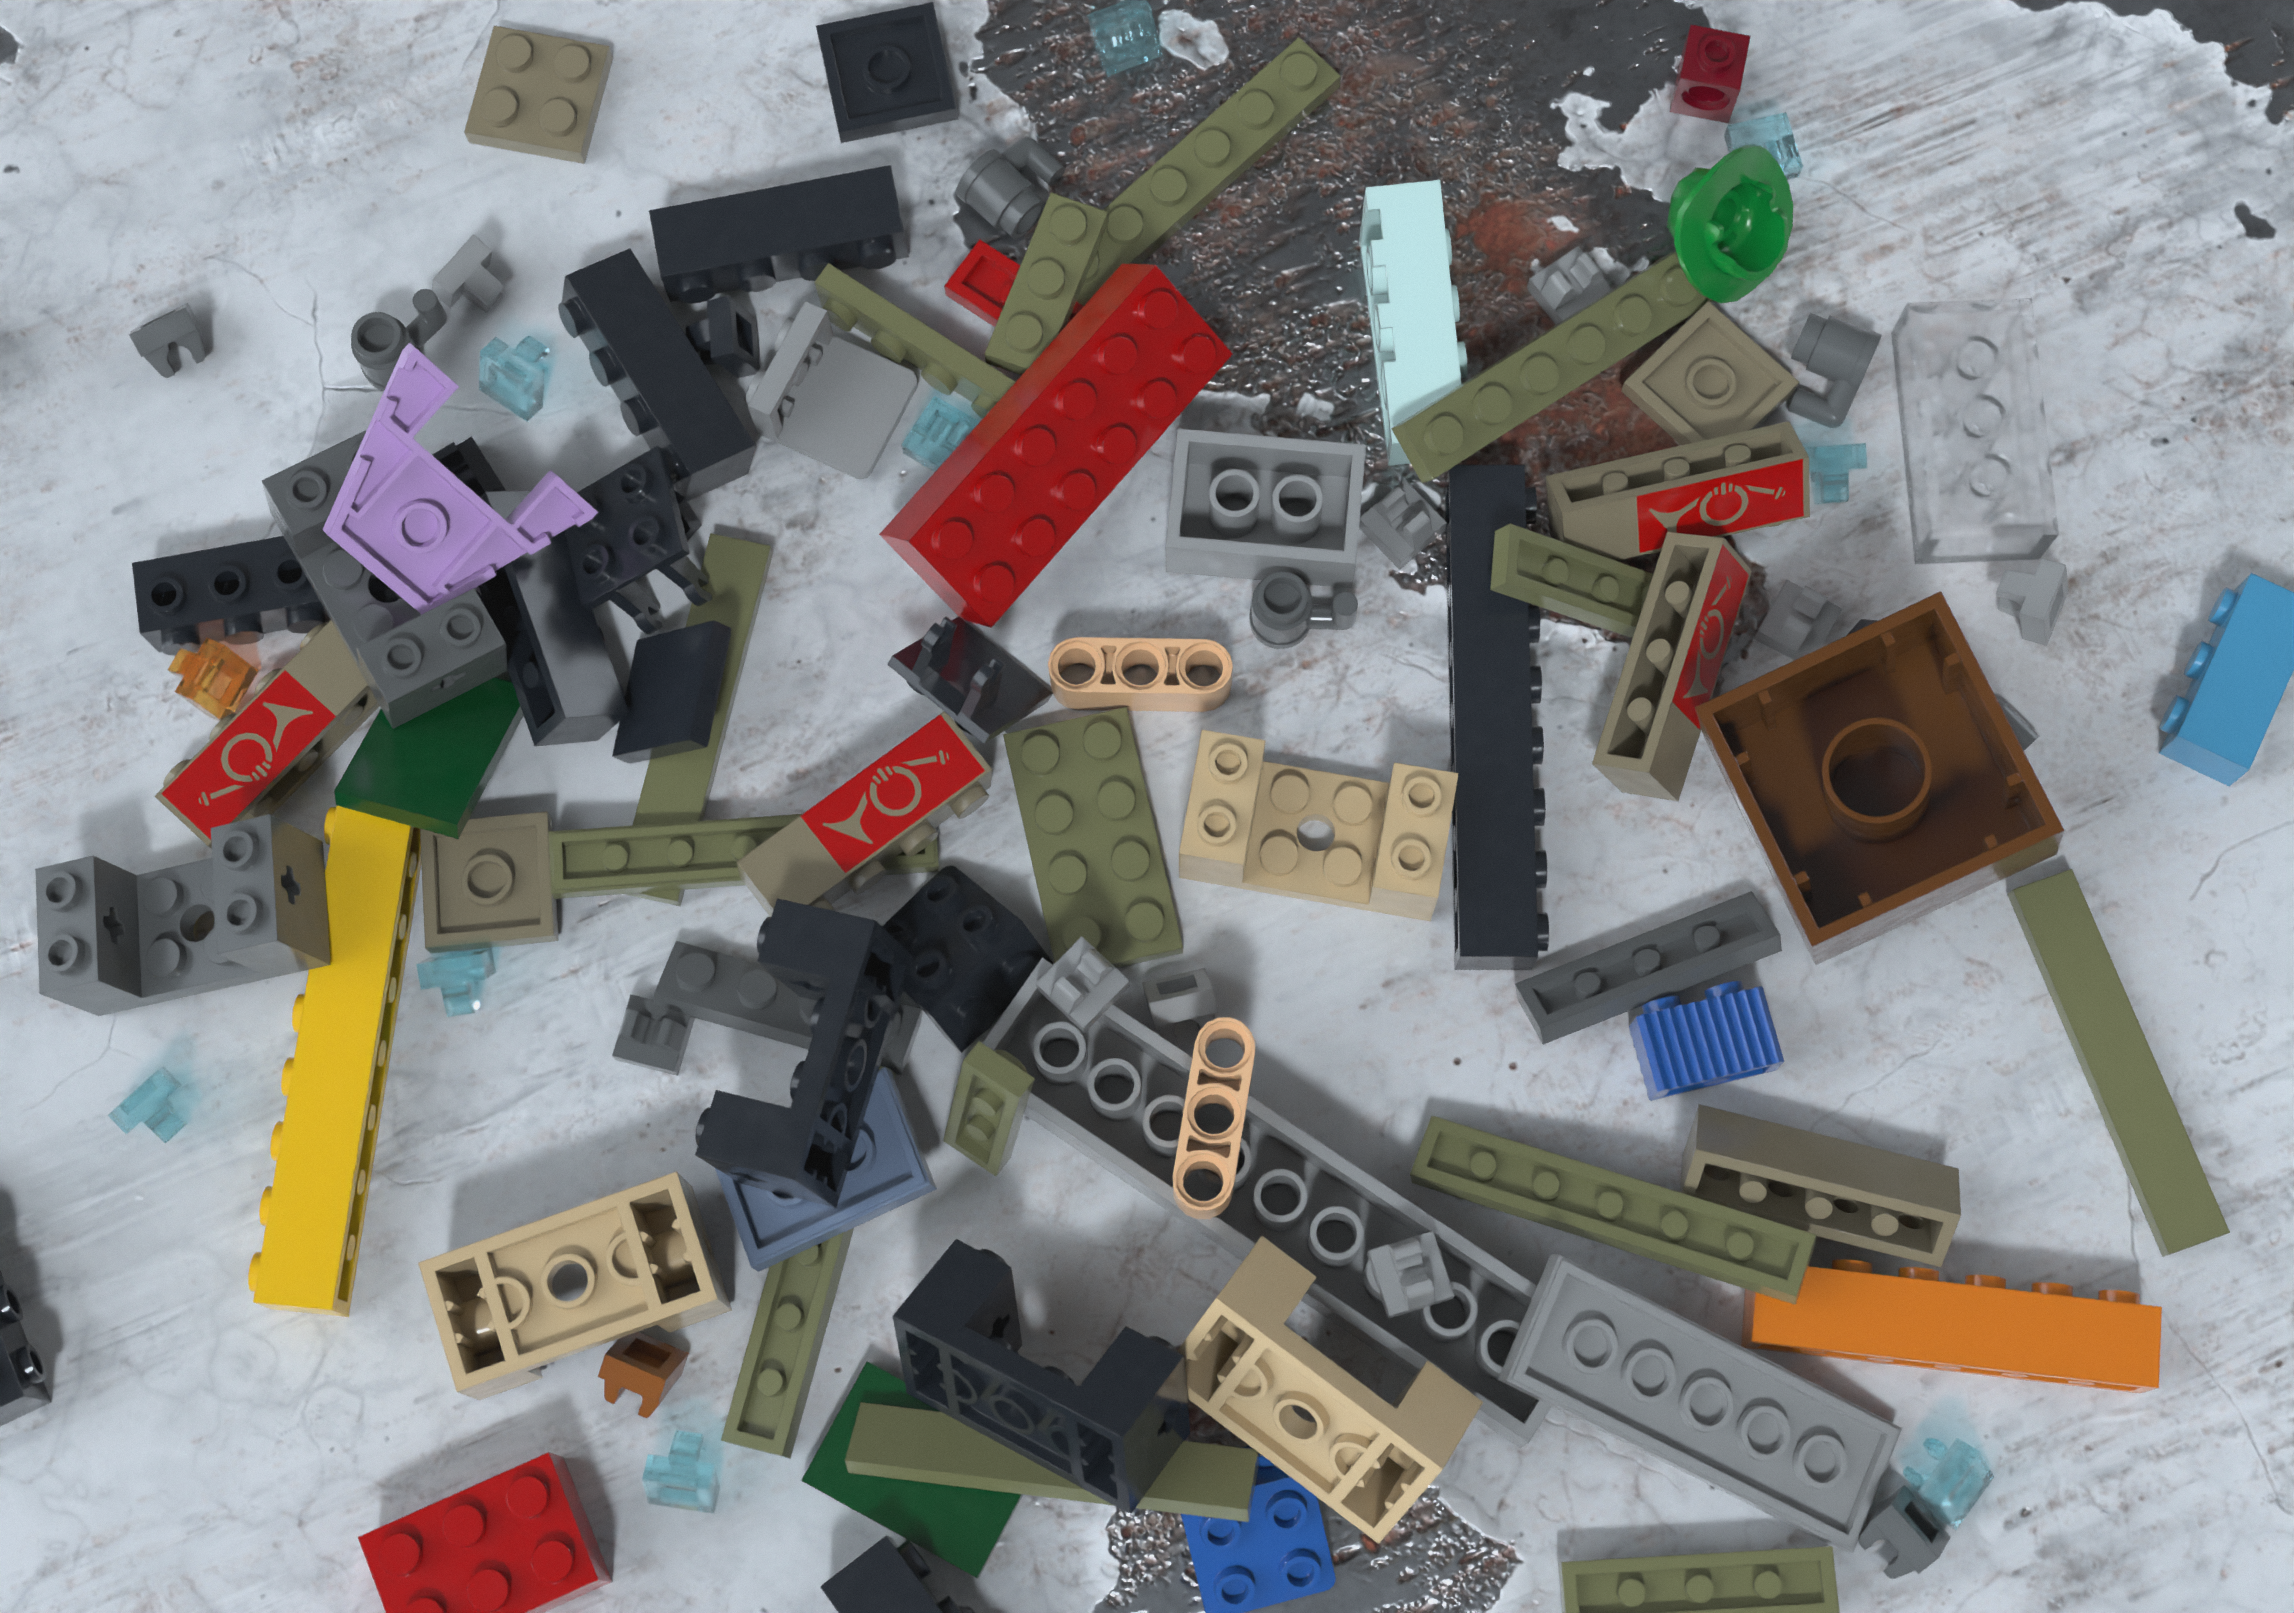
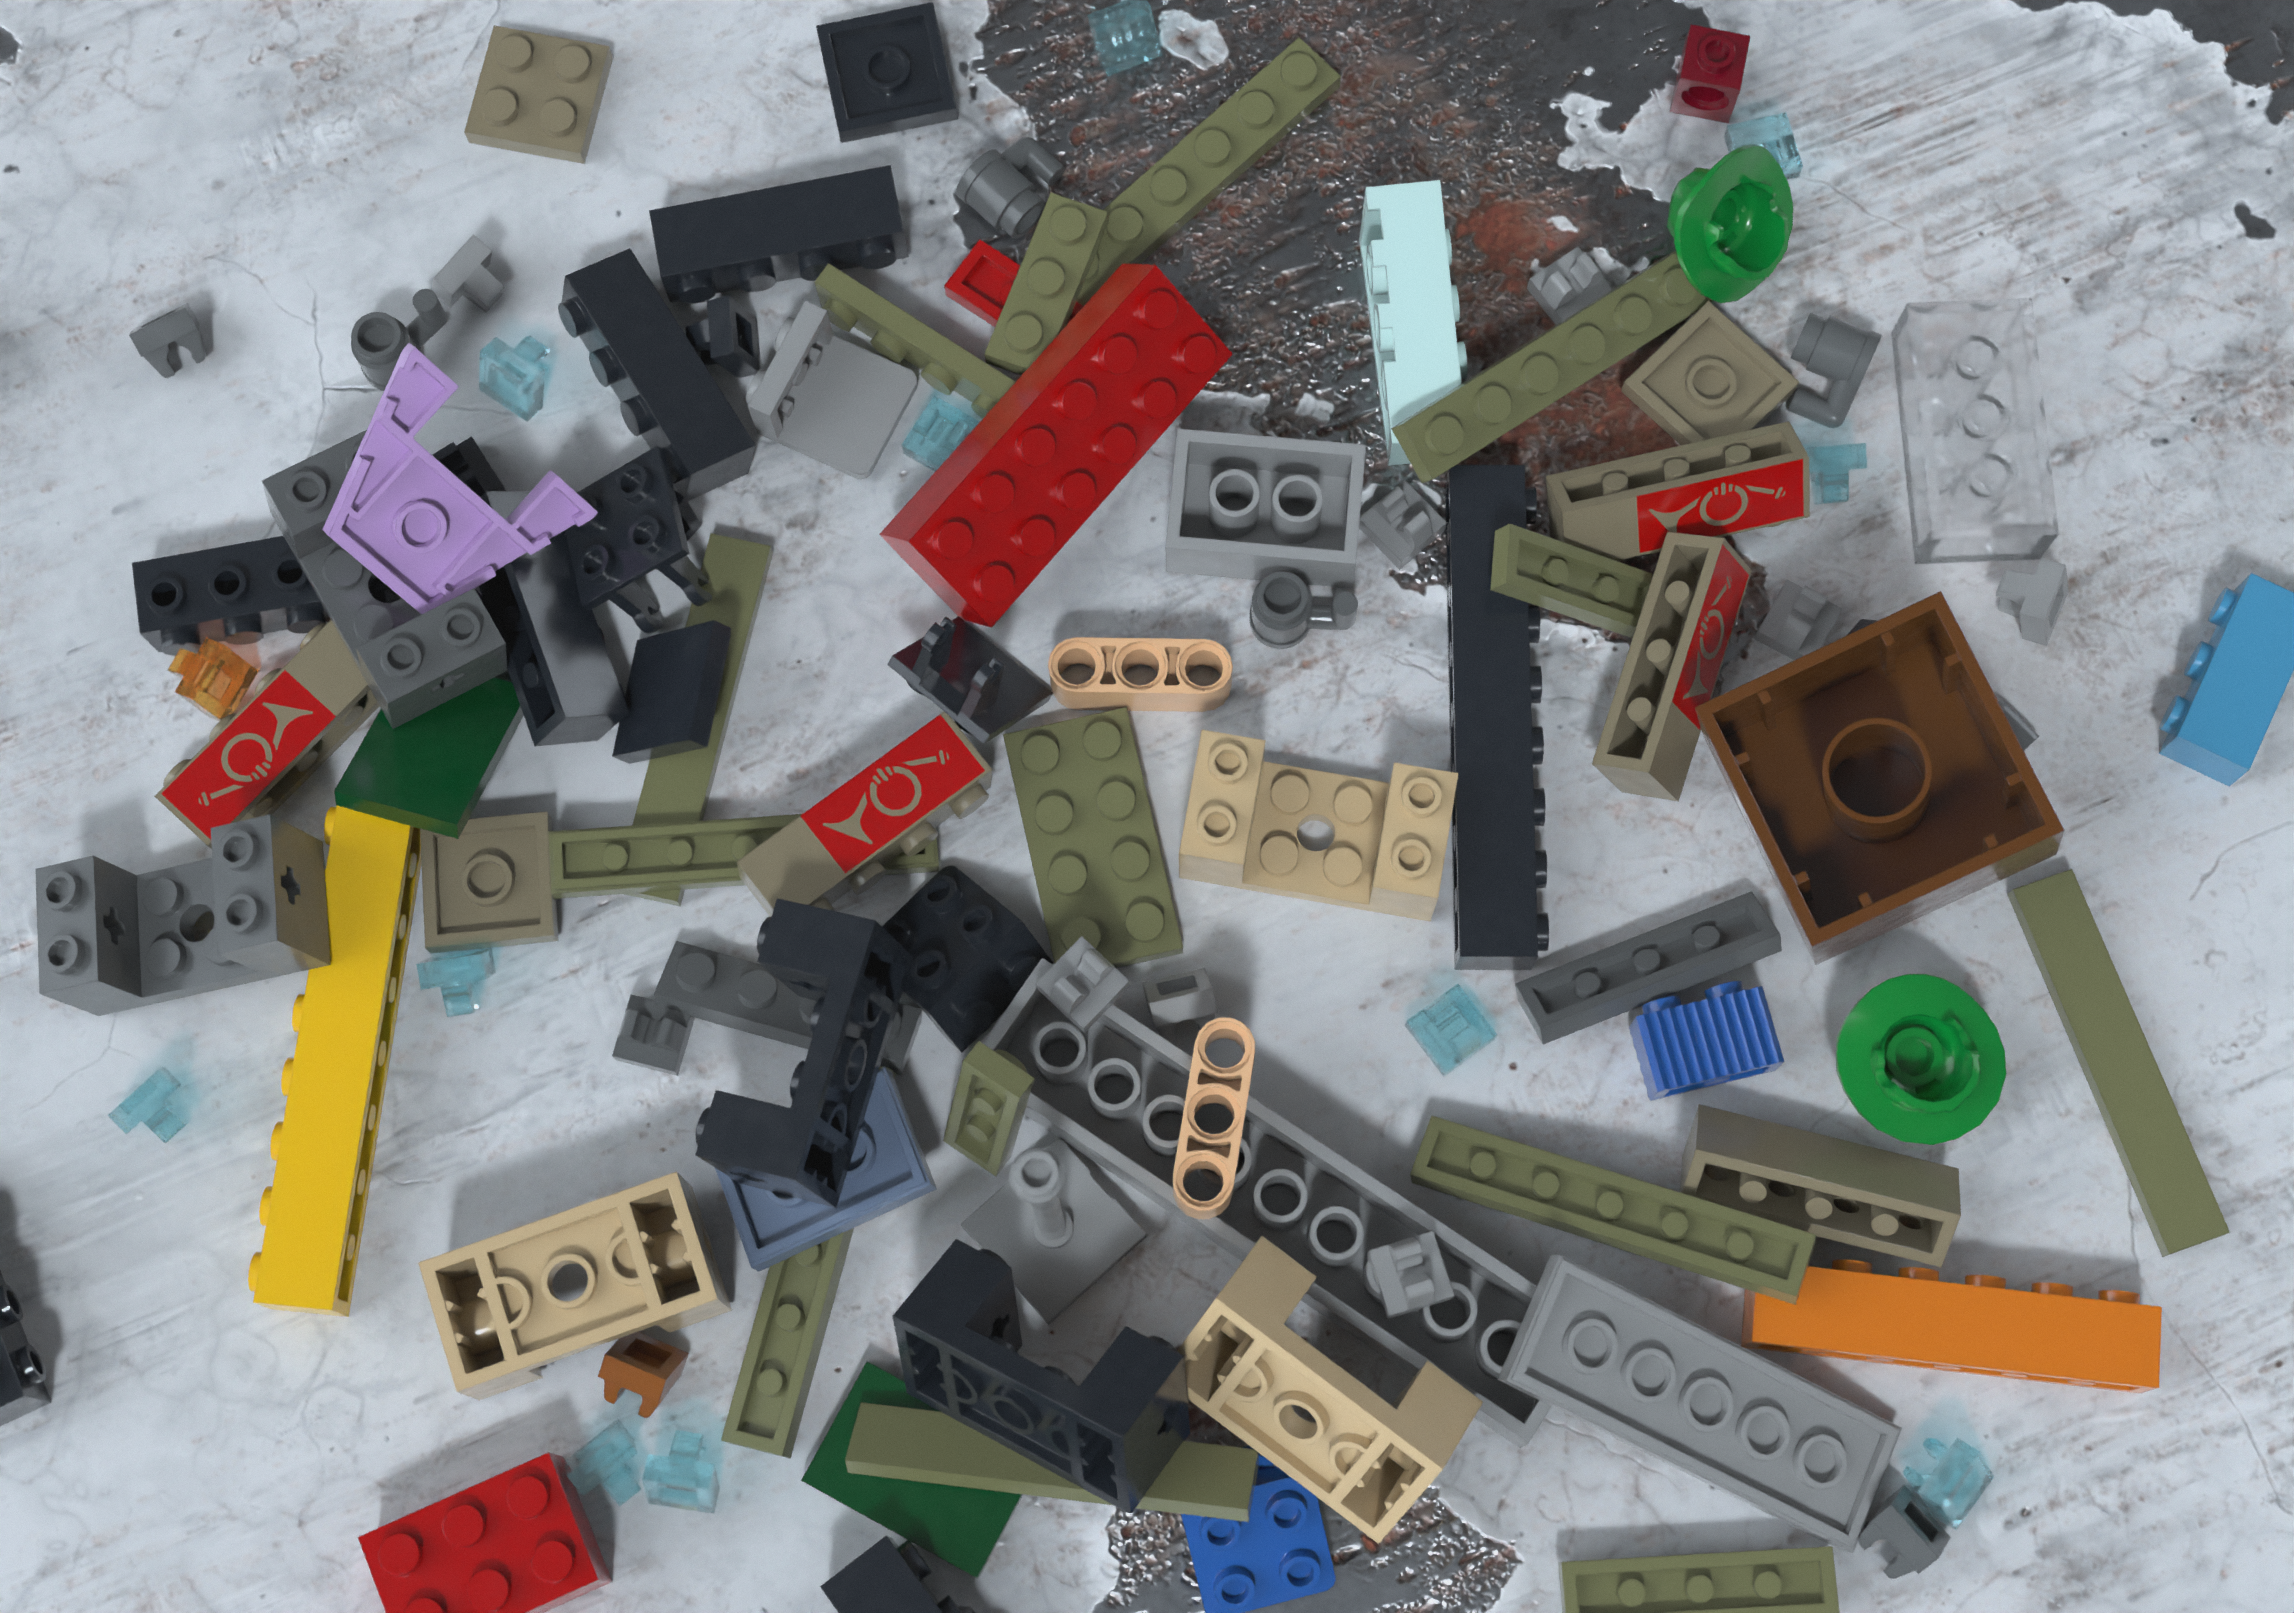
(604, 1462): none -> clear light blue tile
(1053, 1228): none -> light grey tile
(1450, 1030): none -> clear light blue tile
(1920, 1059): none -> green hat

